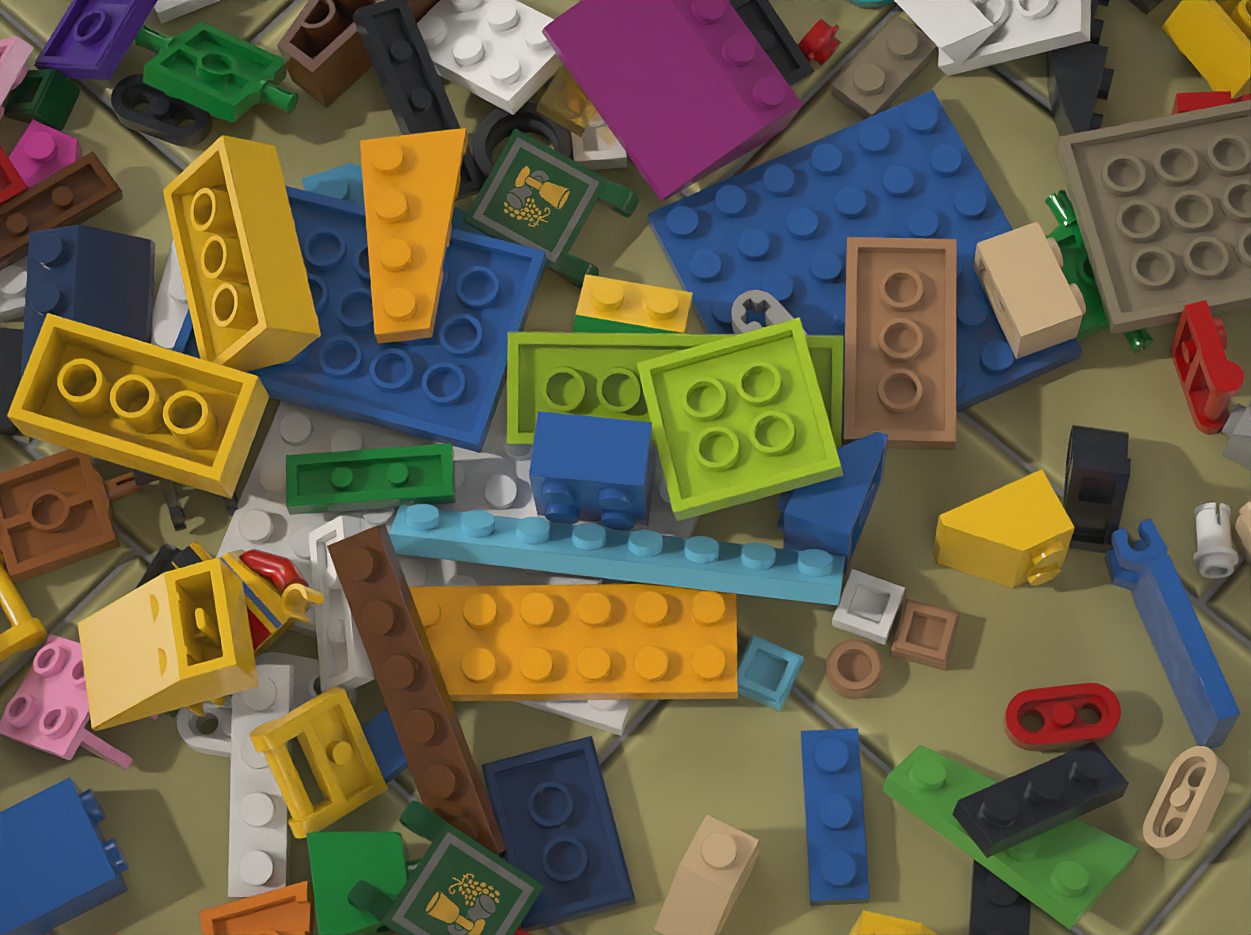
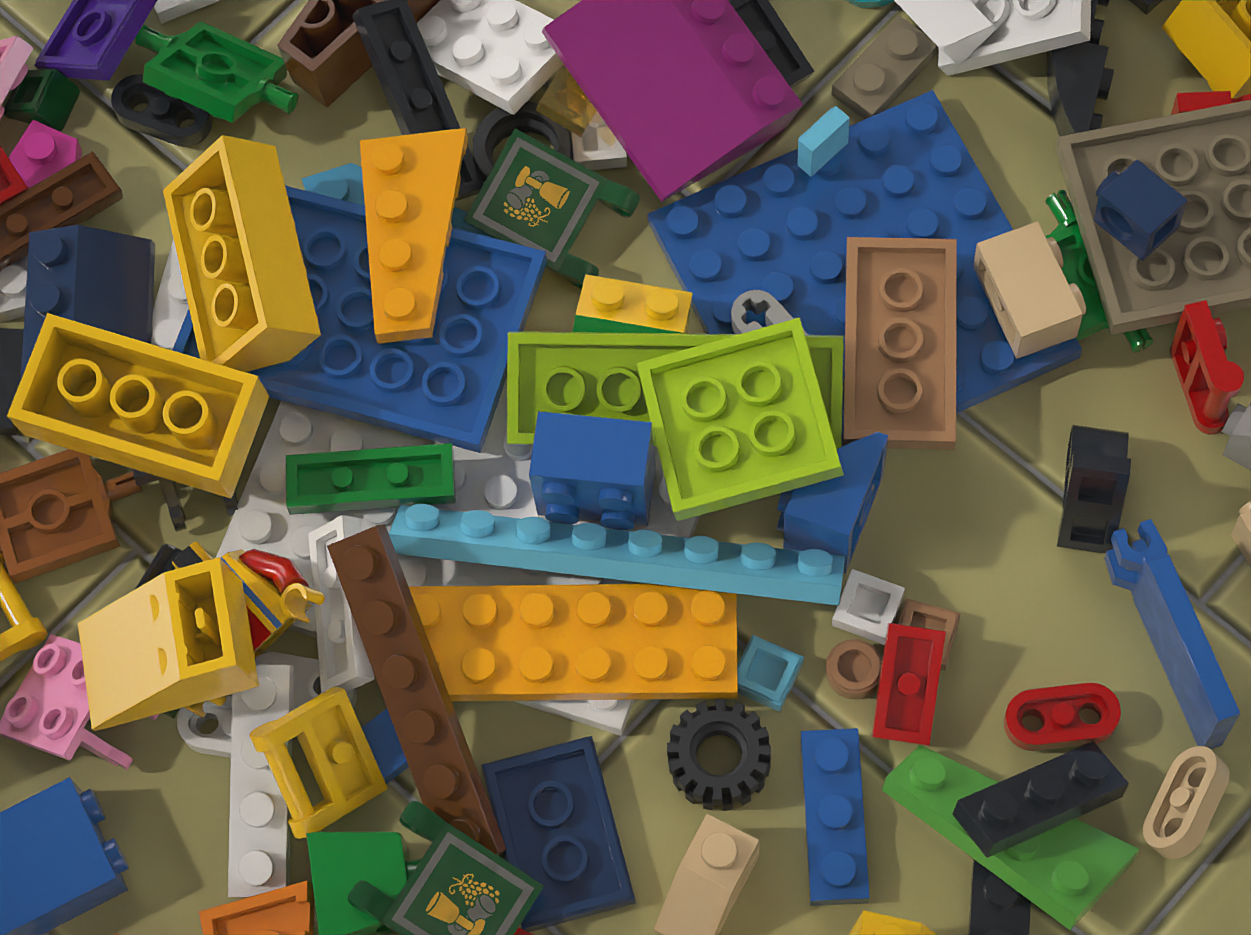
(709, 722): none -> black tyre
(820, 42): red plate -> none
(823, 140): none -> medium azure tile
(908, 684): none -> red plate
(1007, 534): yellow slope -> none
(1138, 208): none -> dark blue brick
(1214, 543): white pin -> none

